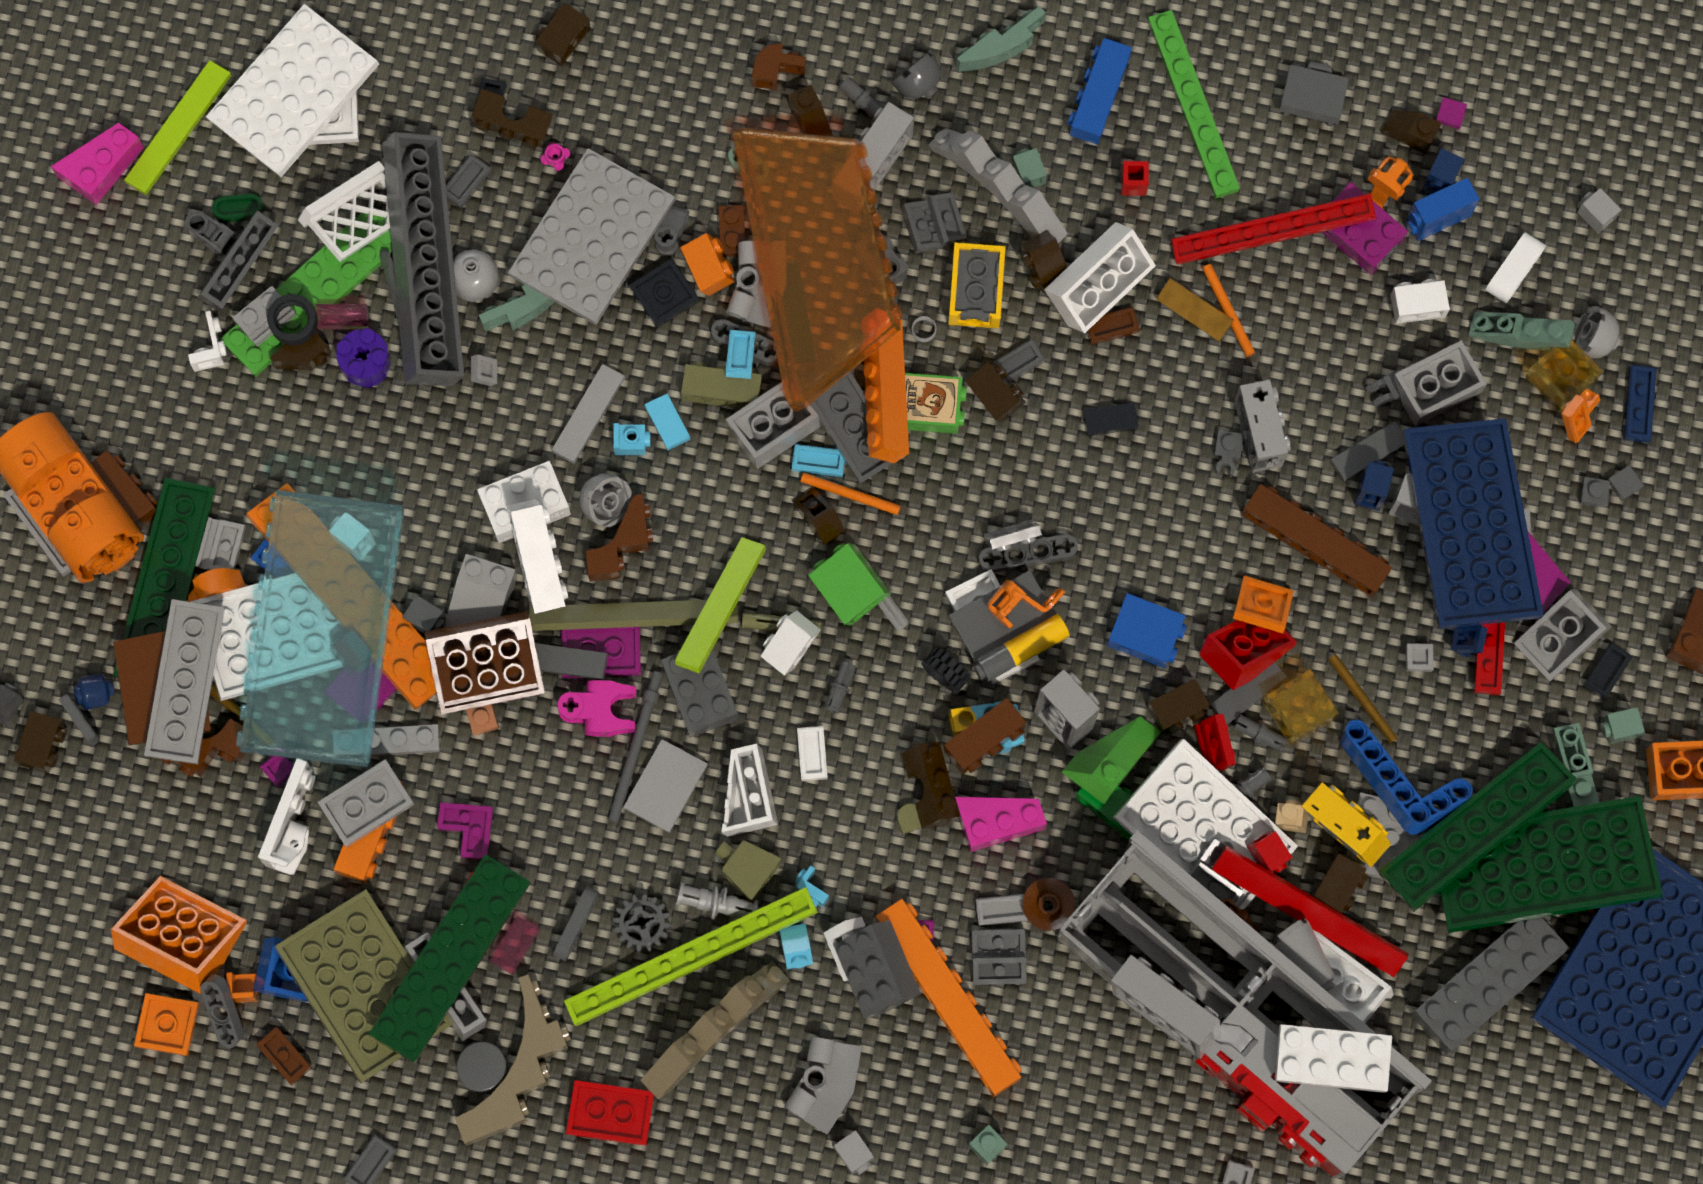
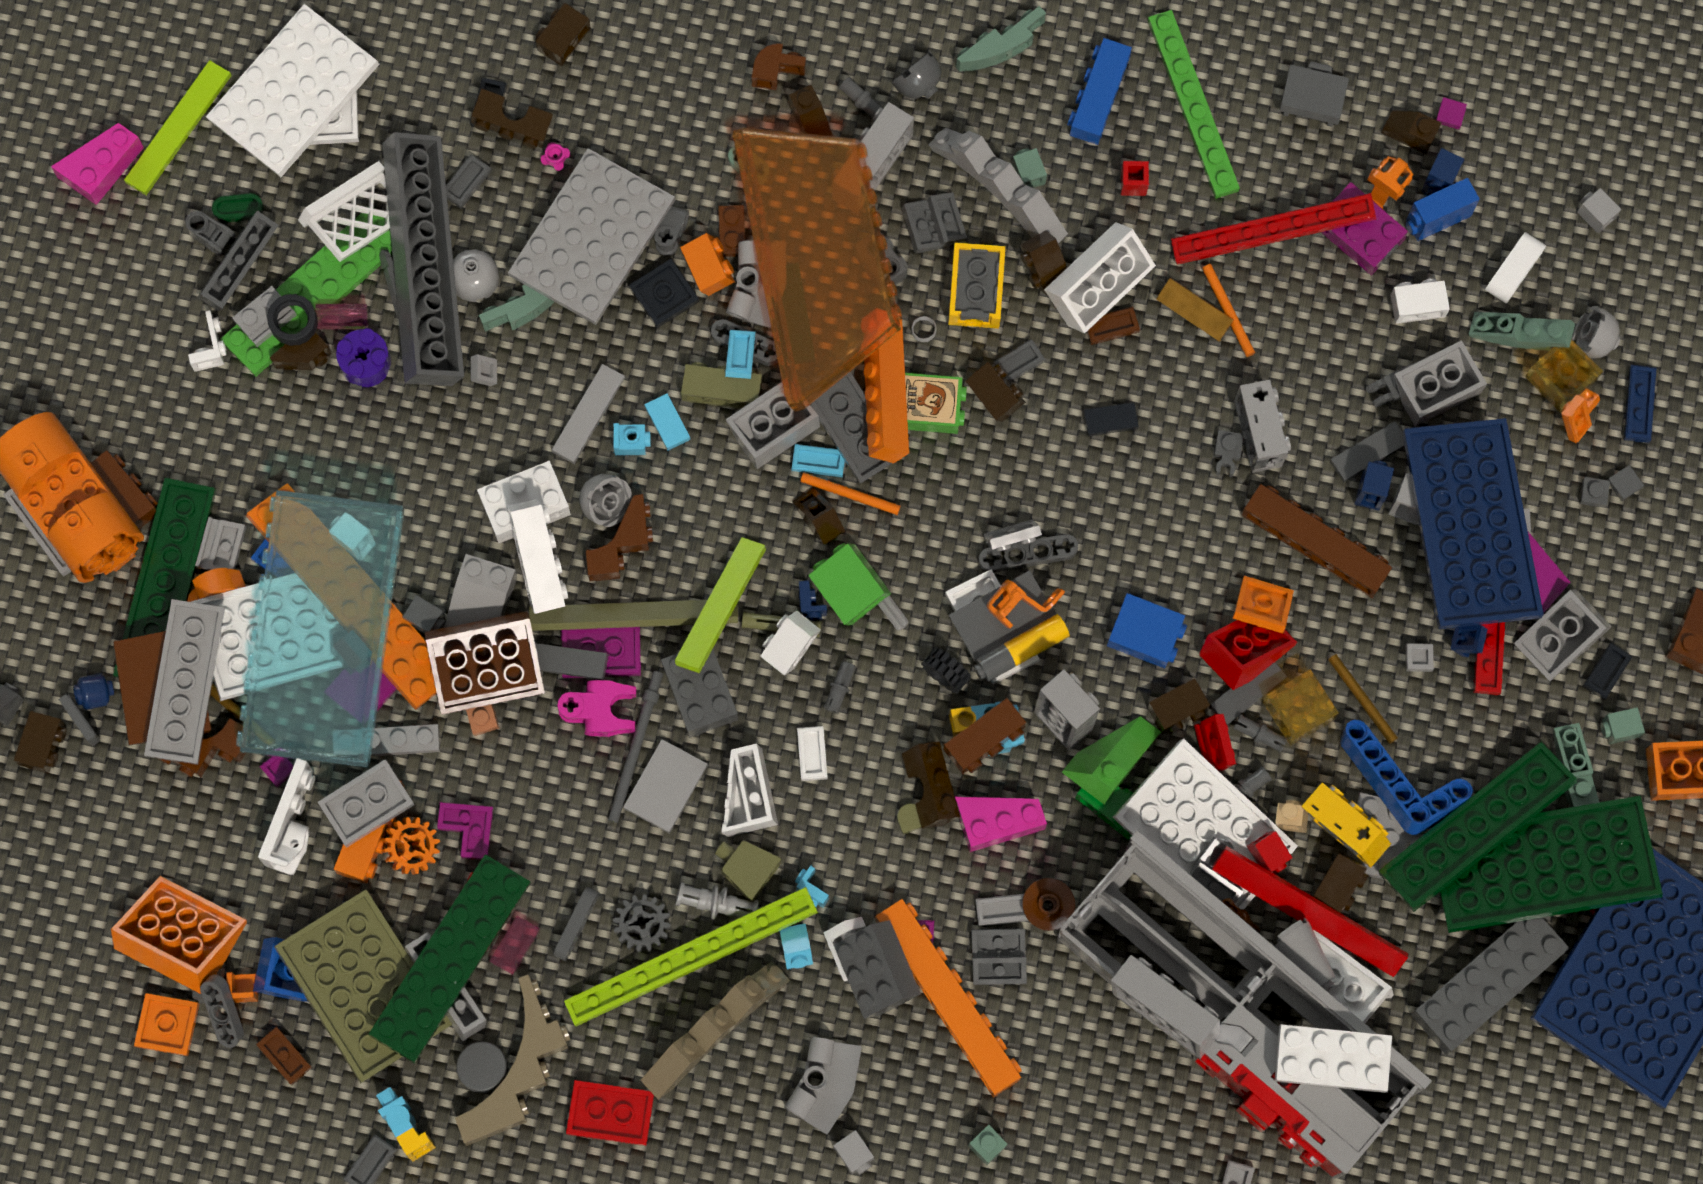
(401, 840): none -> orange gear
(402, 1123): none -> hips
(808, 597): none -> dark blue bracket

